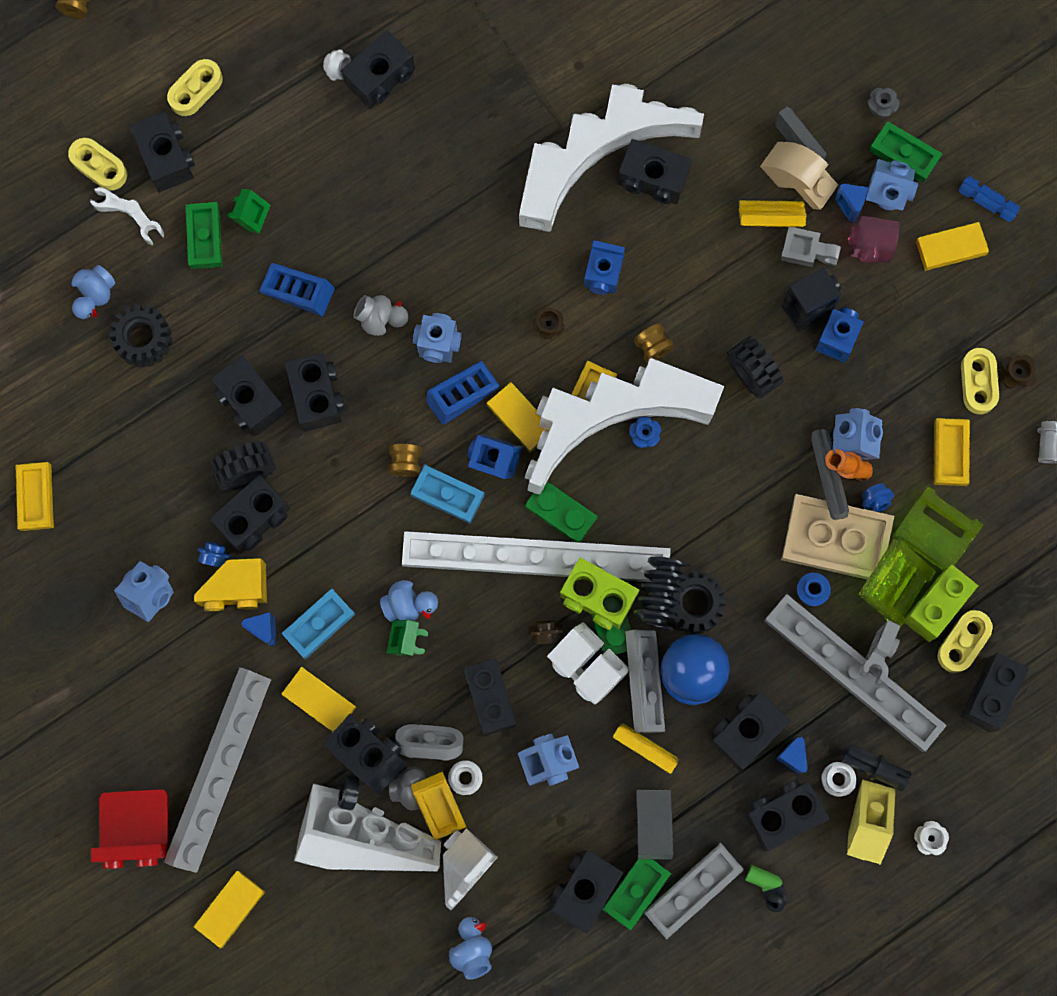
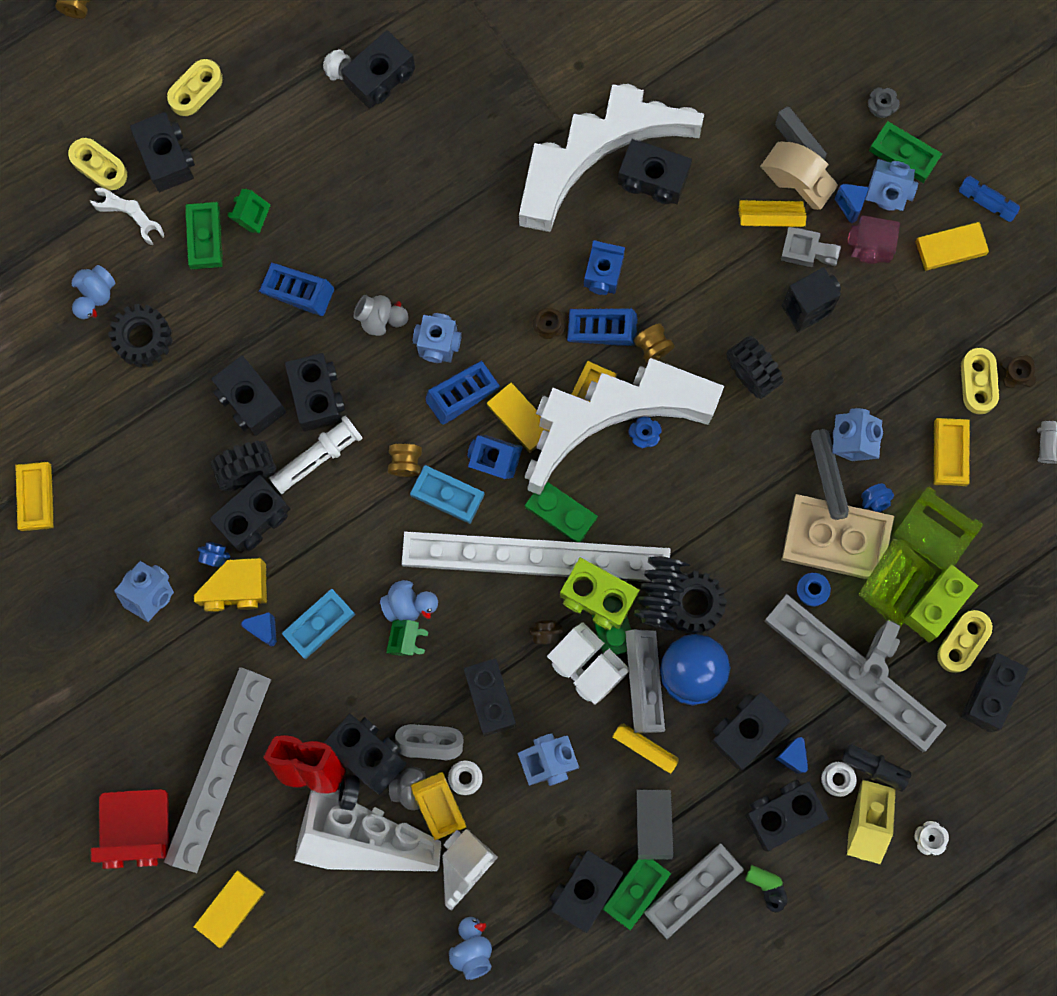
(305, 764): none -> red brick
(318, 699): yellow tile -> none
(328, 446): none -> white pin
(603, 315): none -> blue slope
(835, 343): blue brick -> none
(848, 465): orange pin -> none

